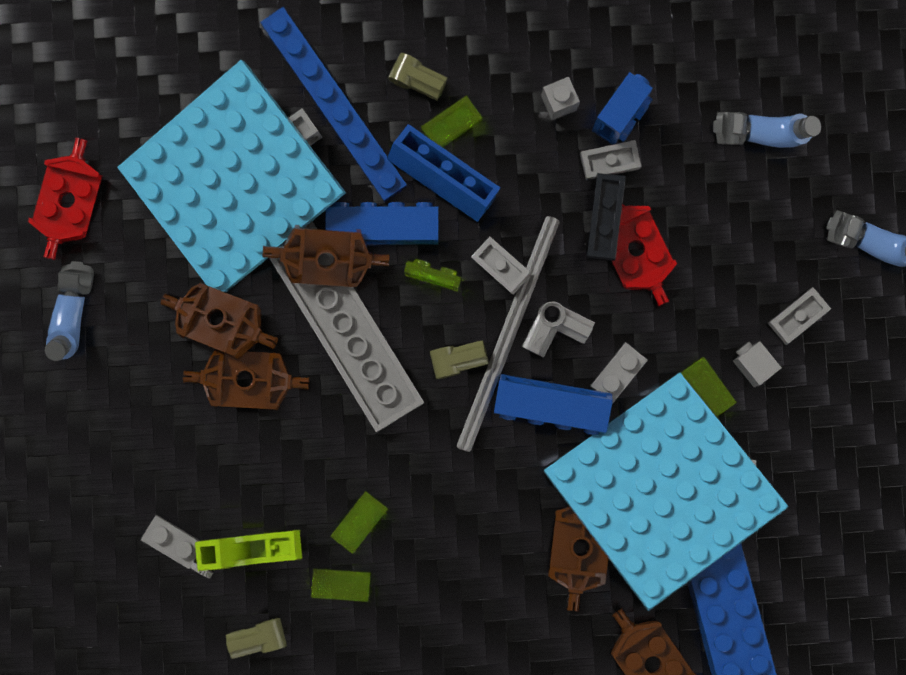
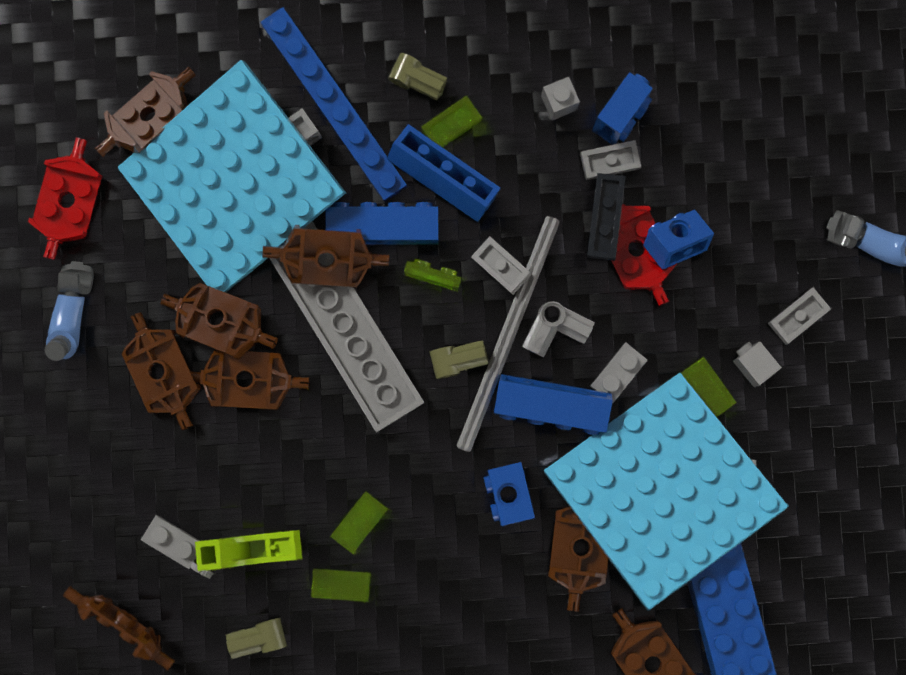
(128, 125): none -> reddish brown plate
(130, 628): none -> reddish brown plate
(176, 387): none -> reddish brown plate
(521, 507): none -> blue brick
(678, 239): none -> blue brick
(768, 131): piece -> none

